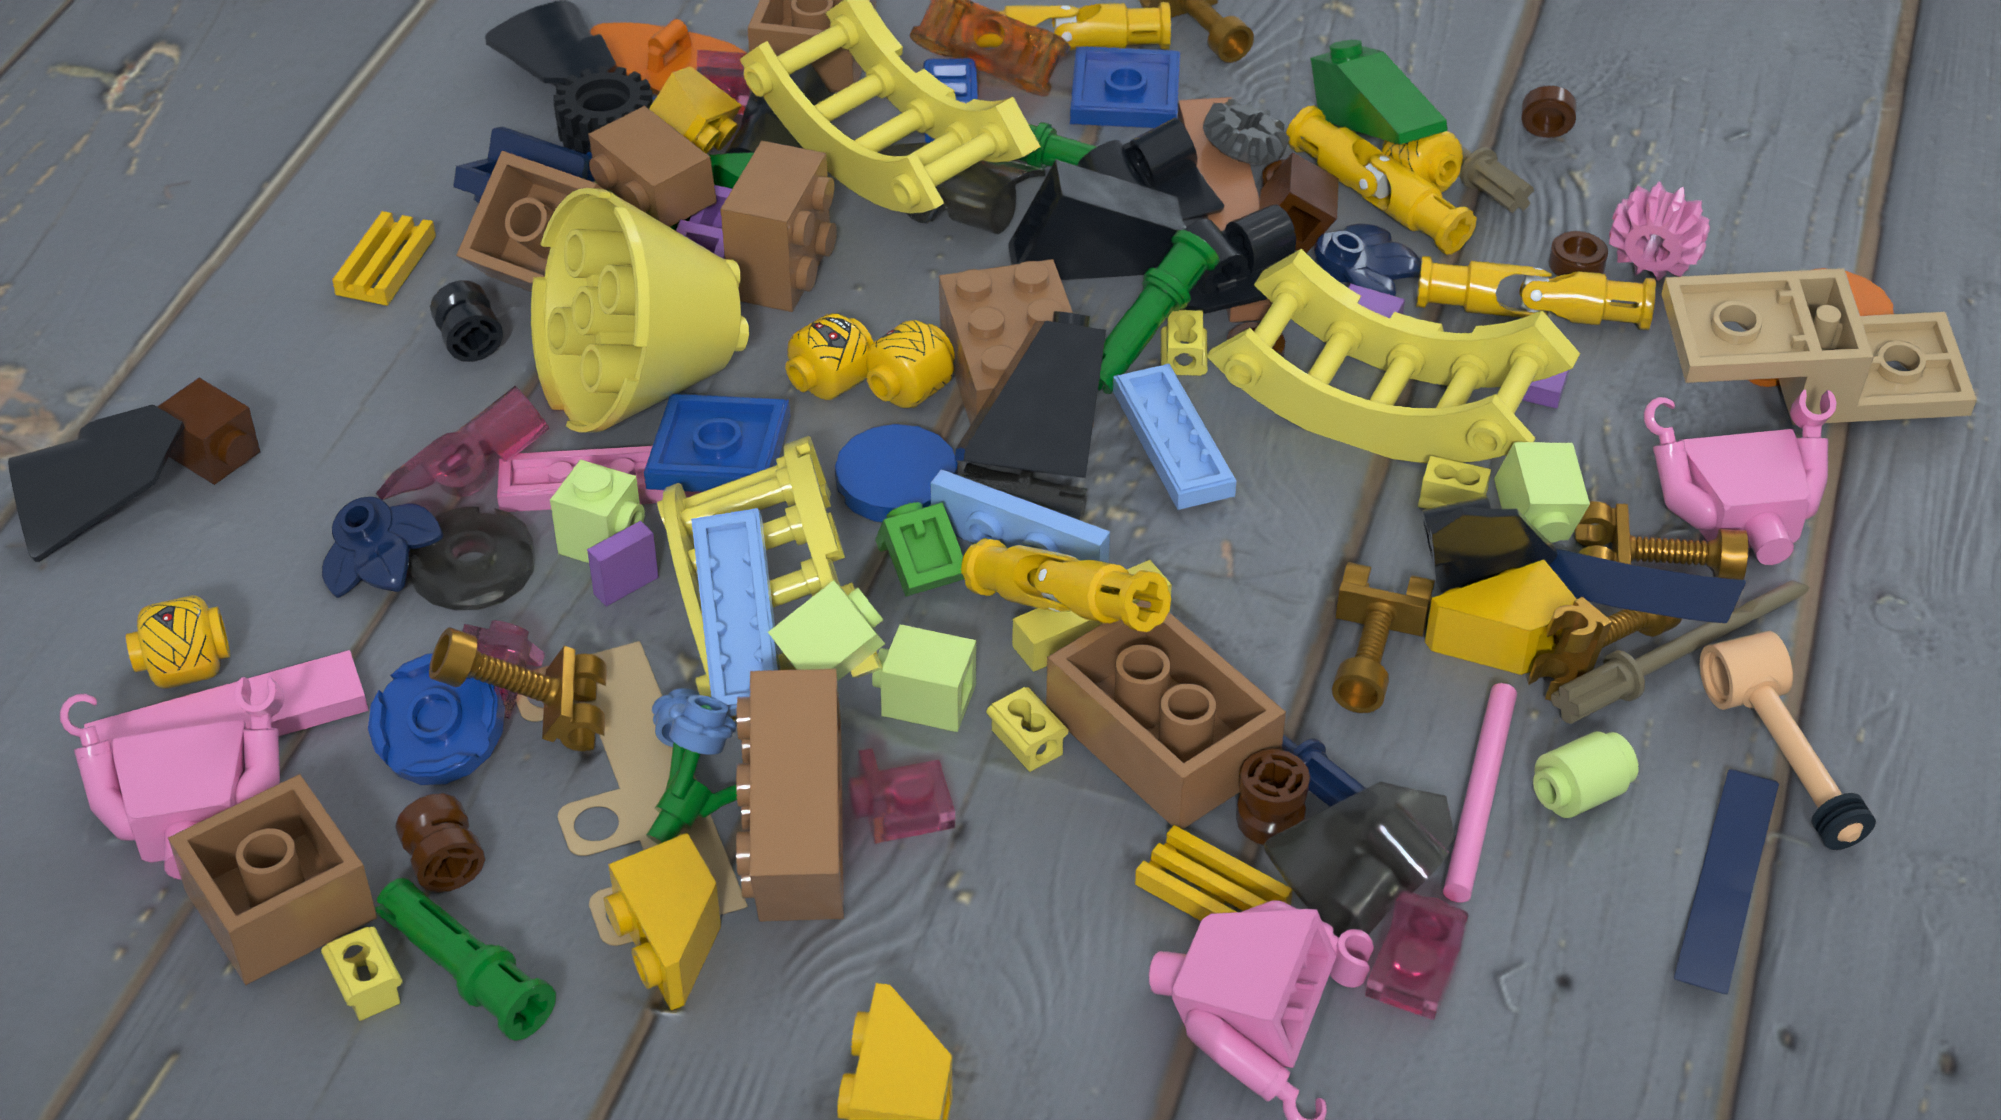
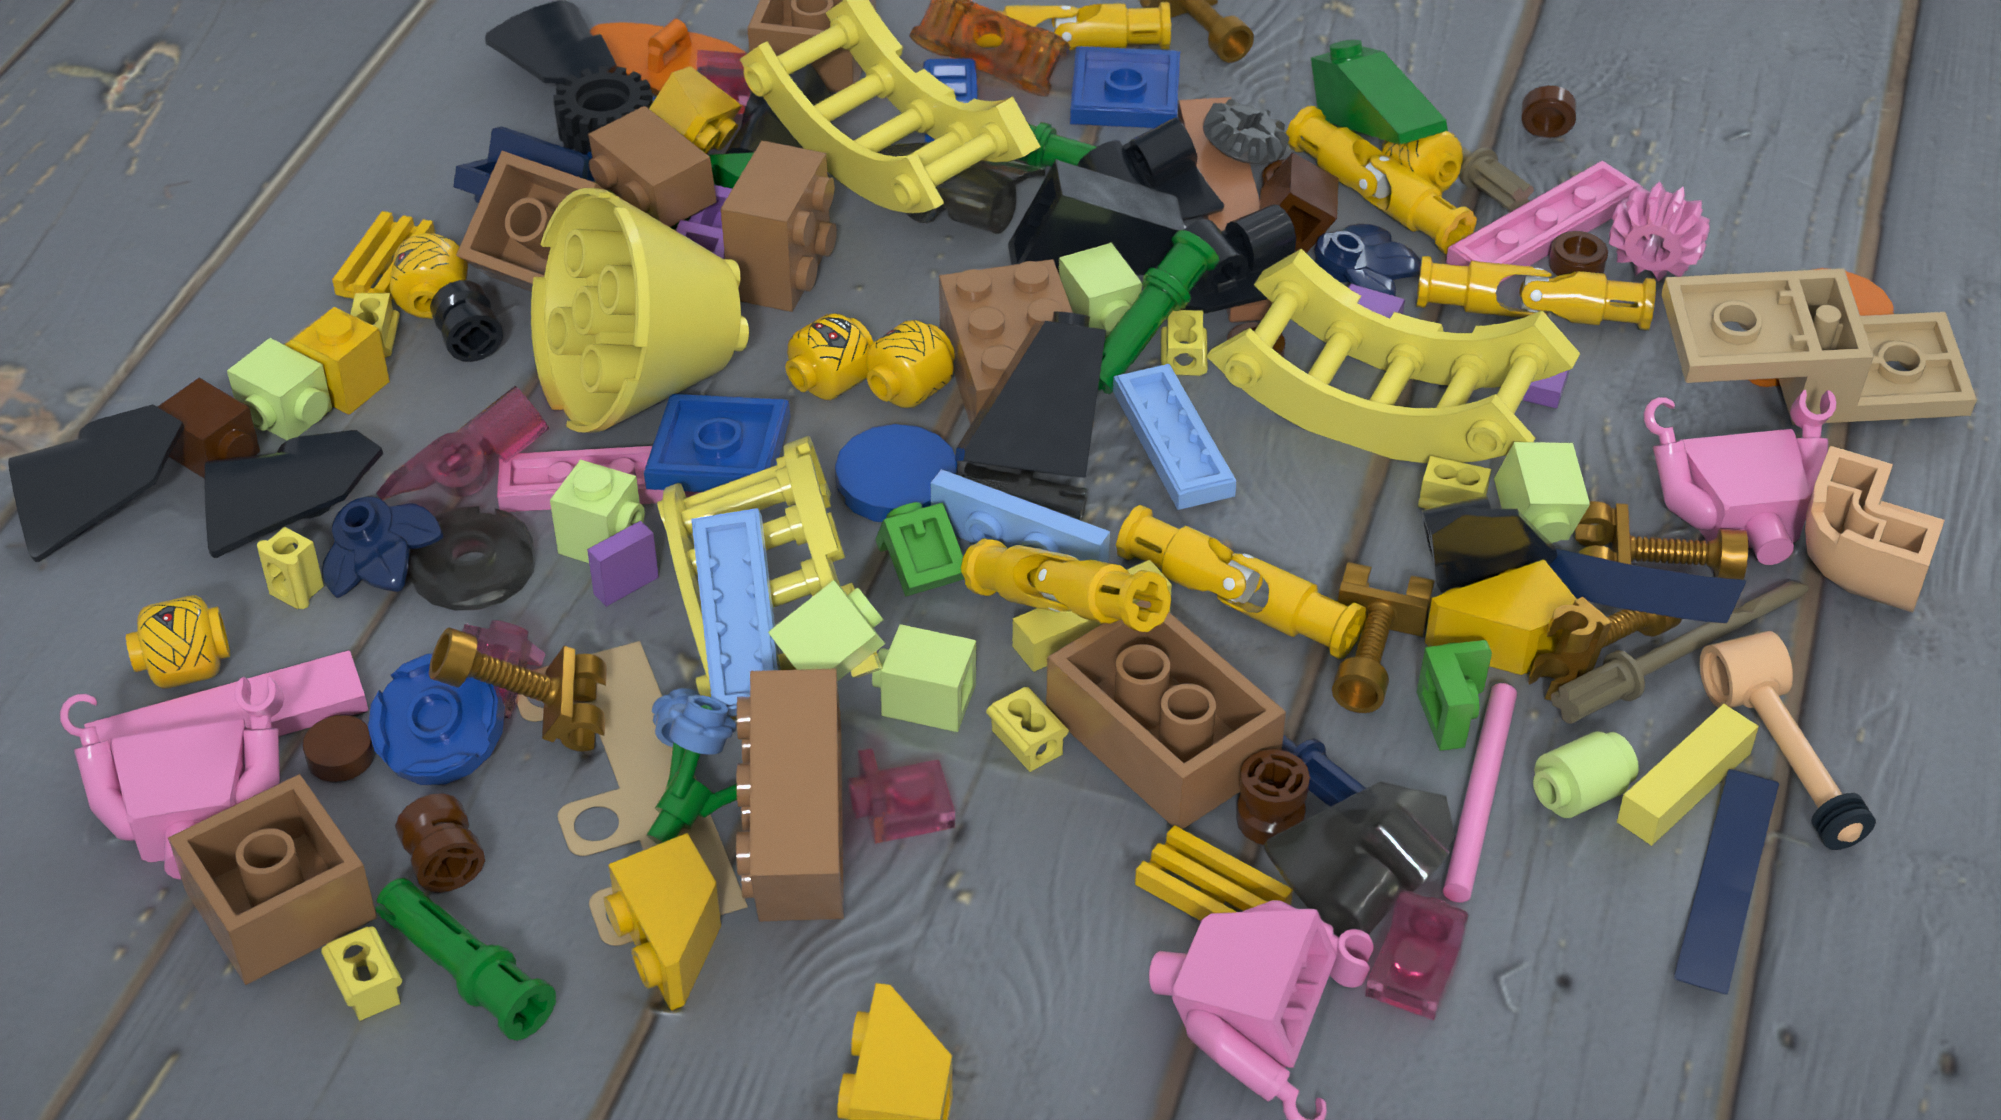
(272, 490): none -> black panel
(281, 389): none -> yellowish green brick
(290, 572): none -> light yellow piece
(338, 748): none -> reddish brown tile
(349, 354): none -> yellow slope
(379, 312): none -> light yellow piece
(421, 269): none -> yellow head
(1099, 285): none -> yellowish green brick
(1208, 565): none -> yellow piece
(1450, 689): none -> bright green bracket
(1529, 230): none -> bright pink tile
(1687, 774): none -> light yellow piece
(1863, 541): none -> light nougat brick

